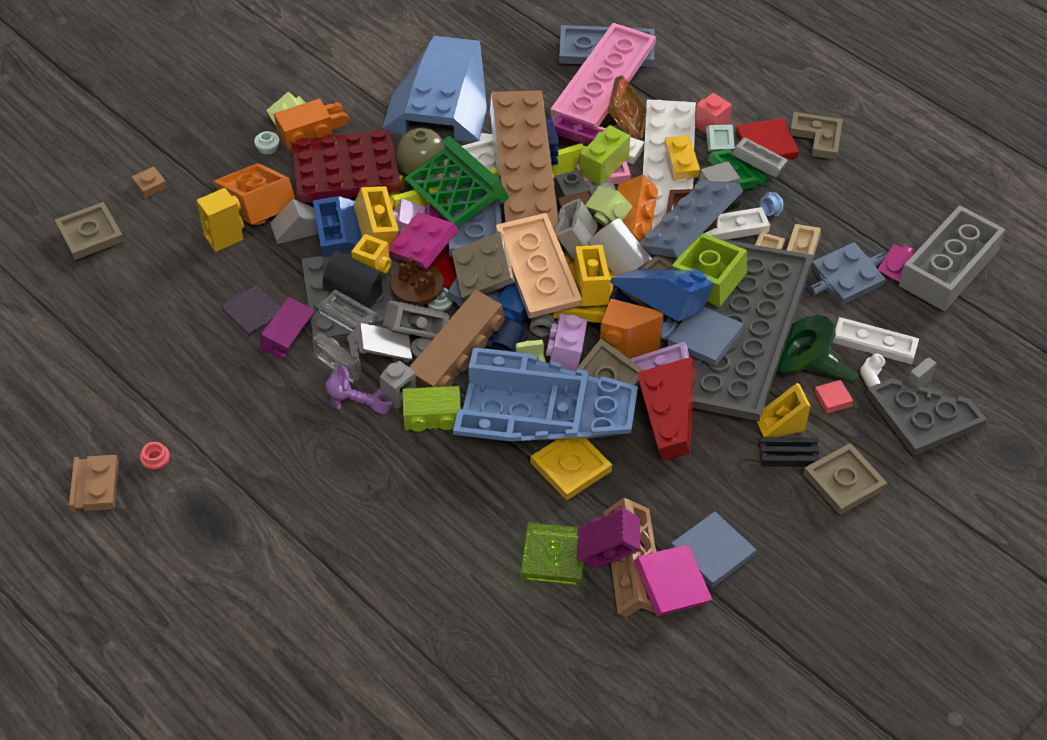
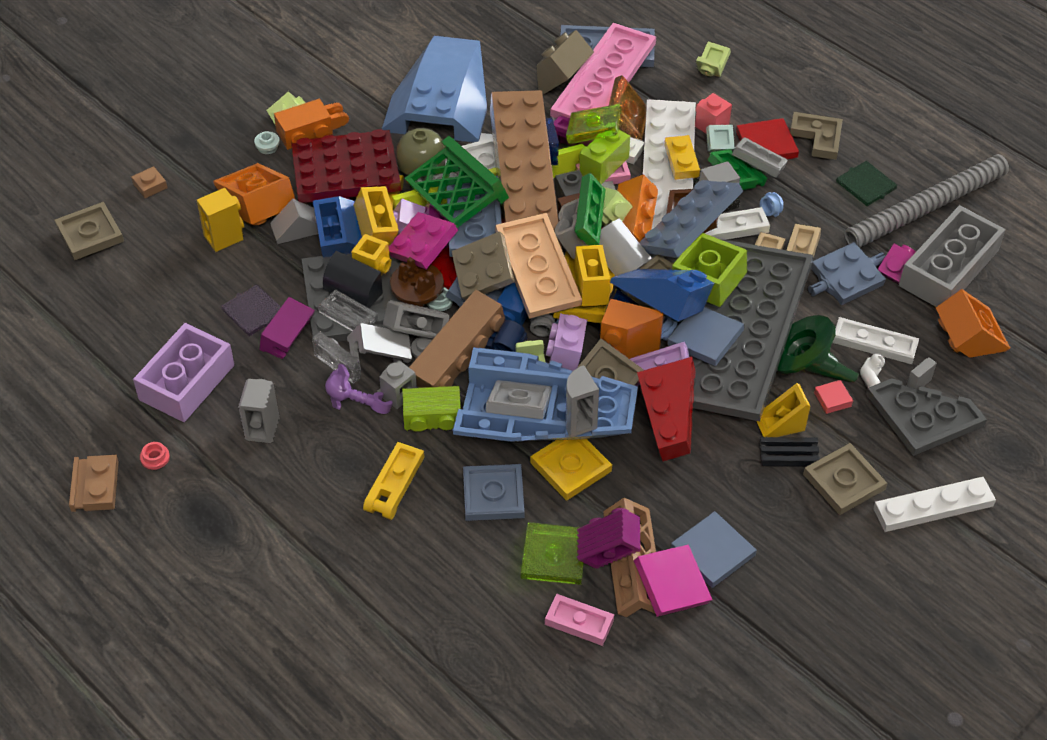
(184, 372): none -> lavender brick
(259, 410): none -> light grey brick
(394, 480): none -> yellow plate
(493, 492): none -> sand blue tile
(519, 399): none -> light grey plate
(562, 60): none -> dark tan slope
(579, 619): none -> bright pink plate
(581, 402): none -> light grey brick
(590, 210): none -> green plate
(594, 123): none -> clear neon green plate
(713, 59): none -> yellowish green bracket
(866, 183): none -> clear green piece
(927, 201): none -> light grey piece
(934, 504): none -> white plate
(971, 326): none -> orange slope

